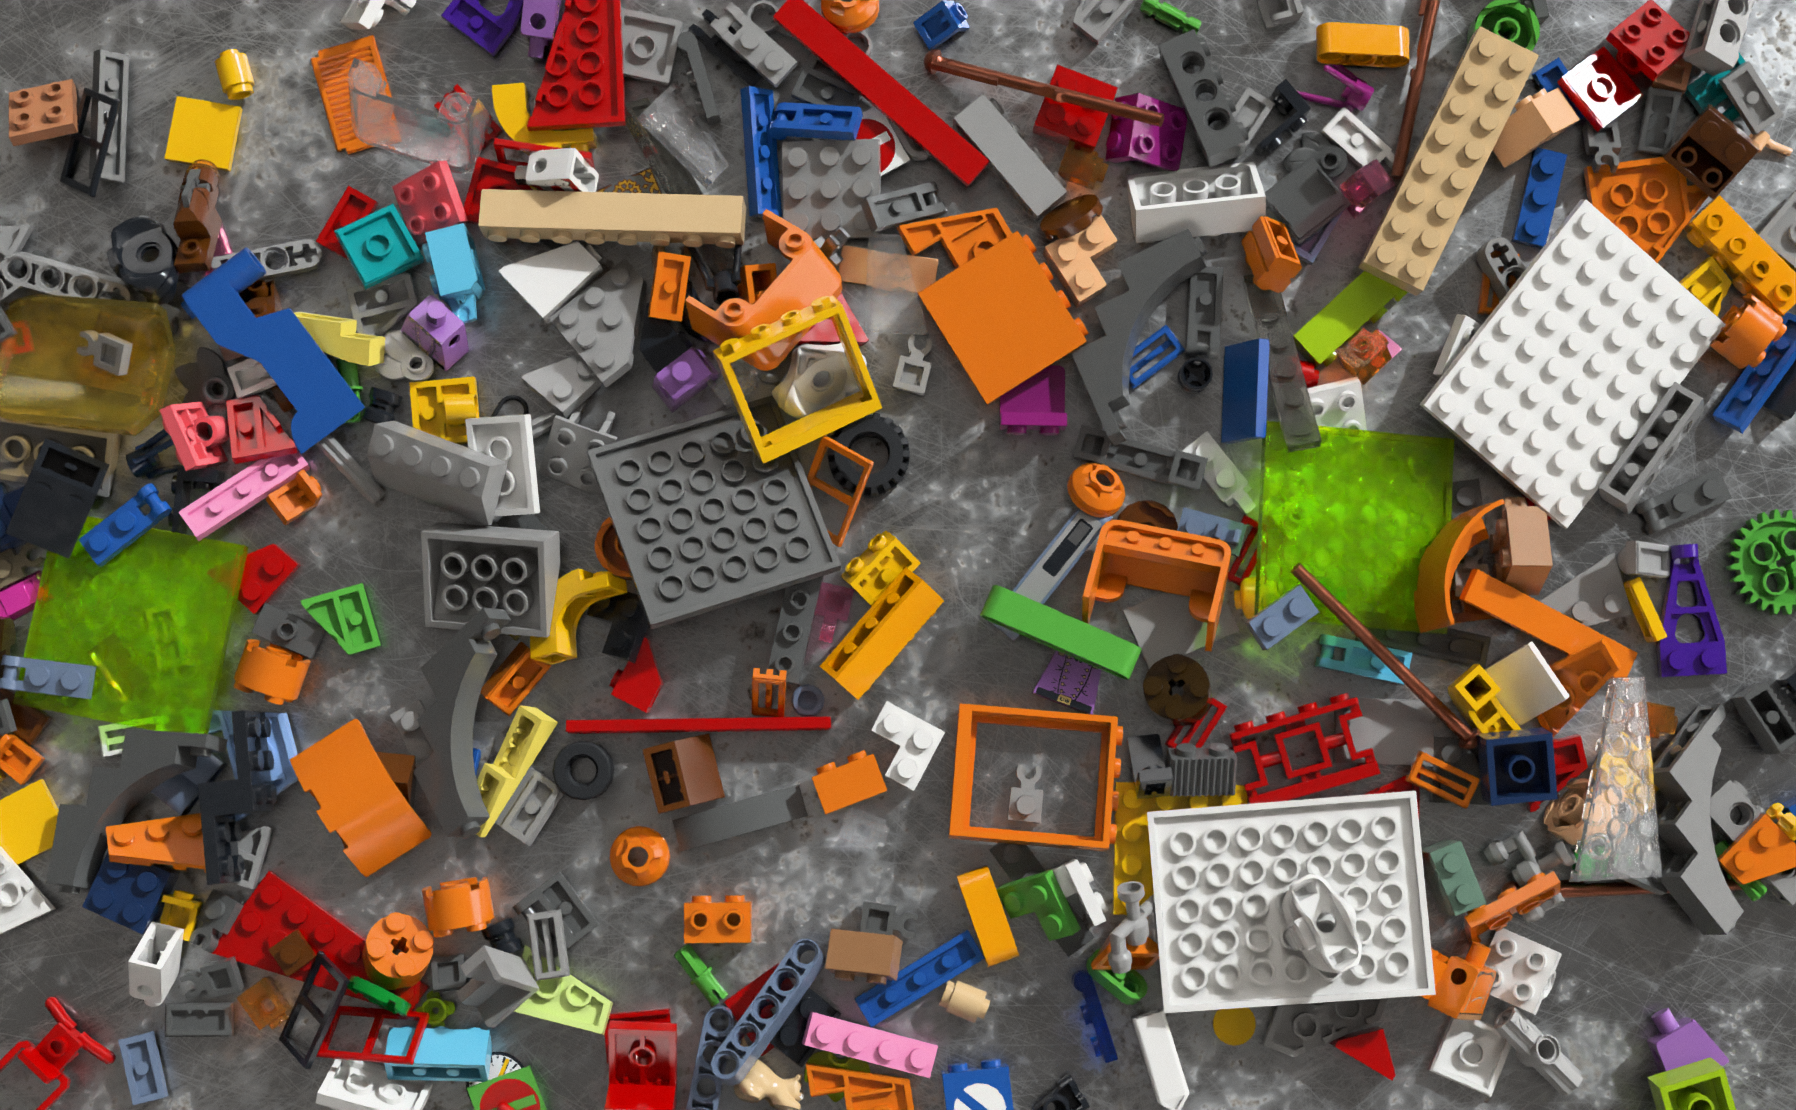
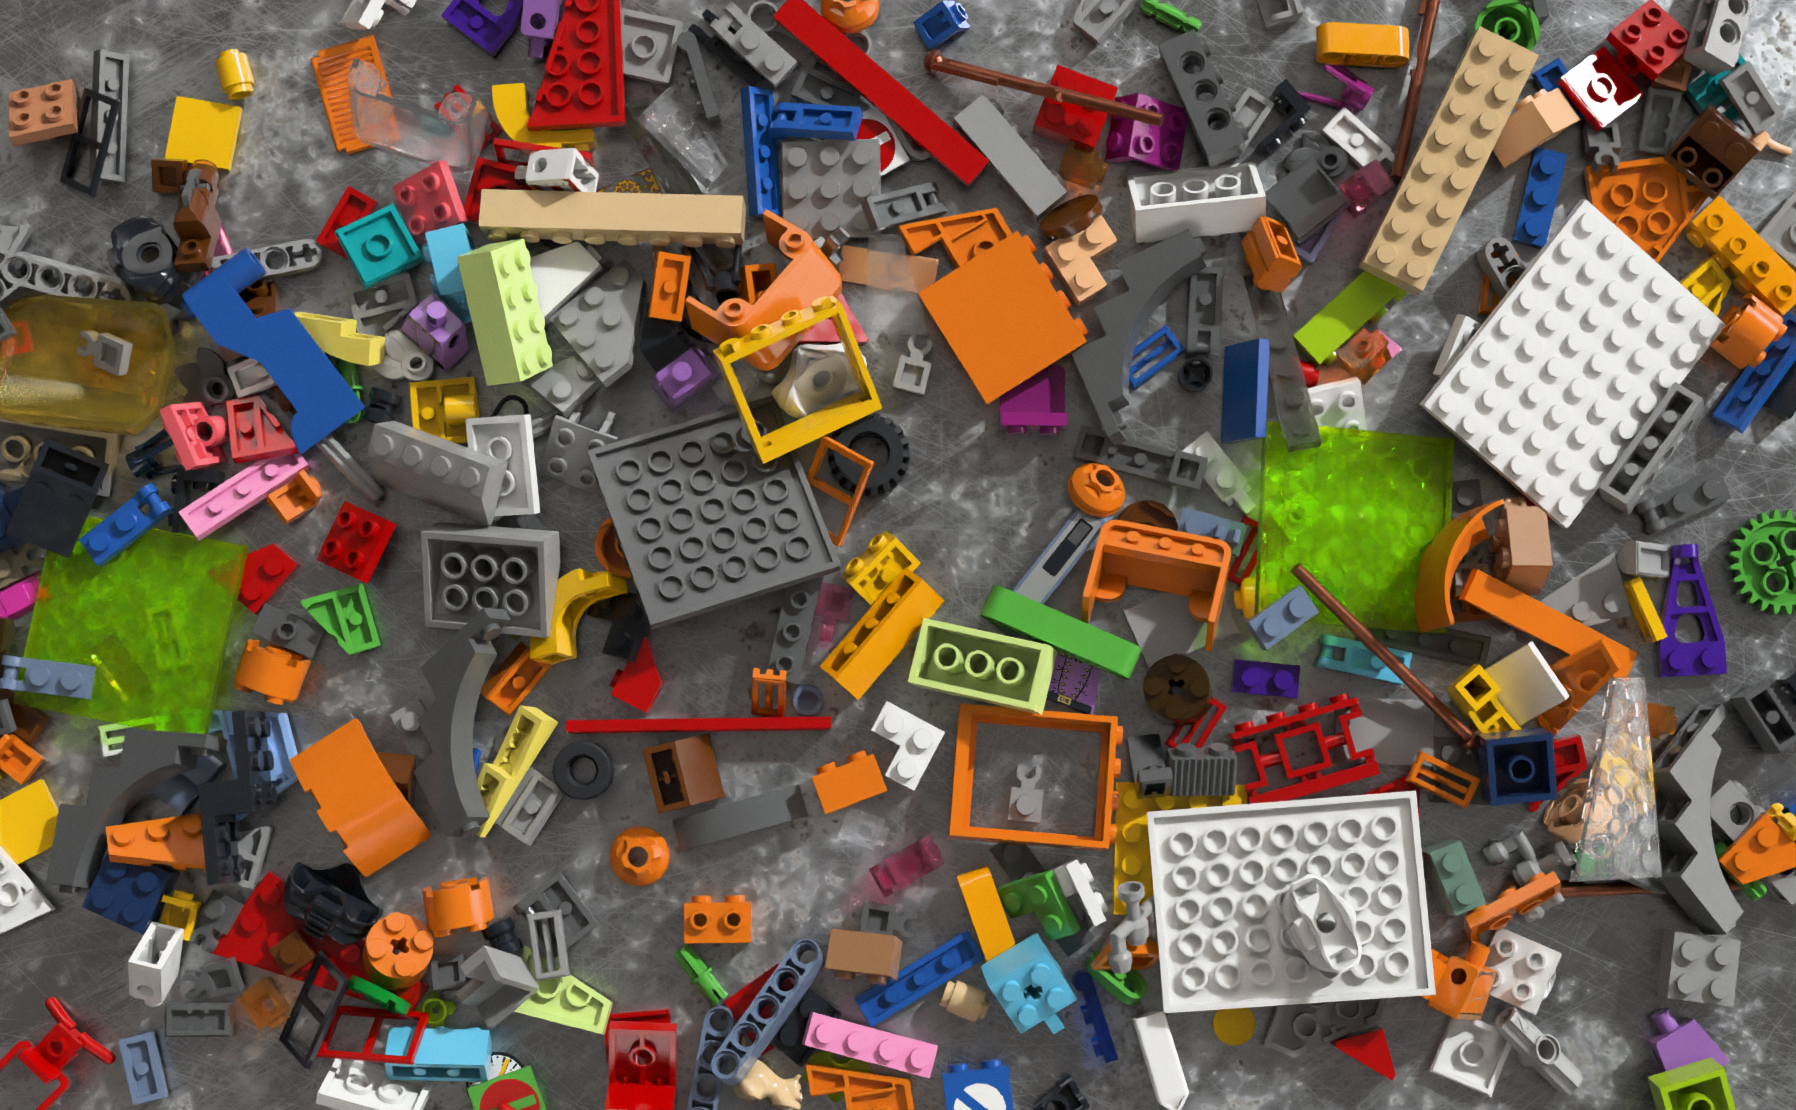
(168, 174): none -> reddish brown plate
(330, 902): none -> black piece
(356, 542): none -> red plate
(505, 312): none -> yellowish green brick
(907, 865): none -> clear pink brick
(982, 666): none -> yellowish green brick
(1029, 984): none -> medium azure hinge
(1265, 678): none -> dark purple plate
(1698, 968): none -> light grey brick

